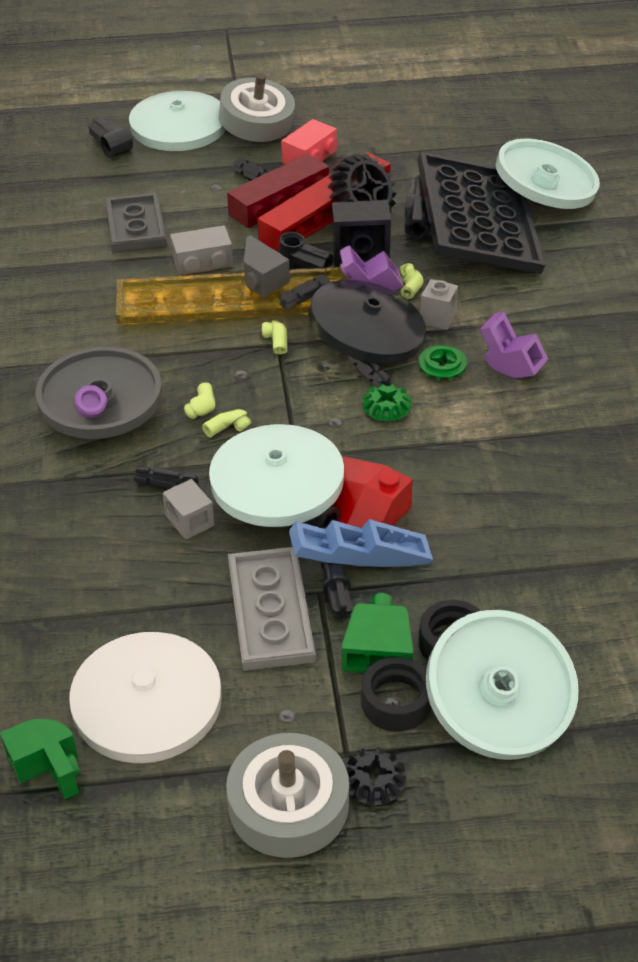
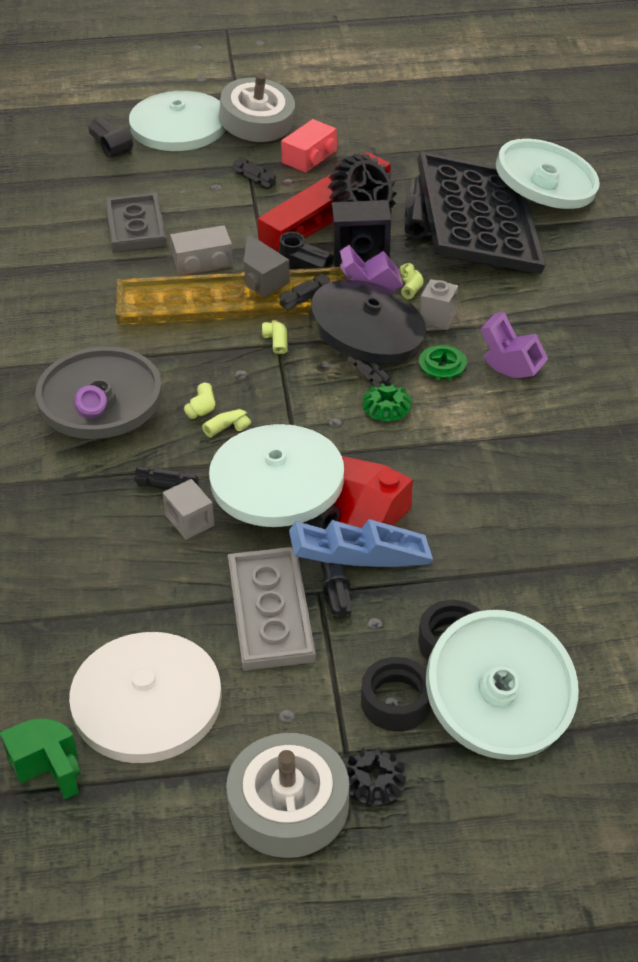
(274, 188): dark red brick -> none
(375, 634): green torso -> none

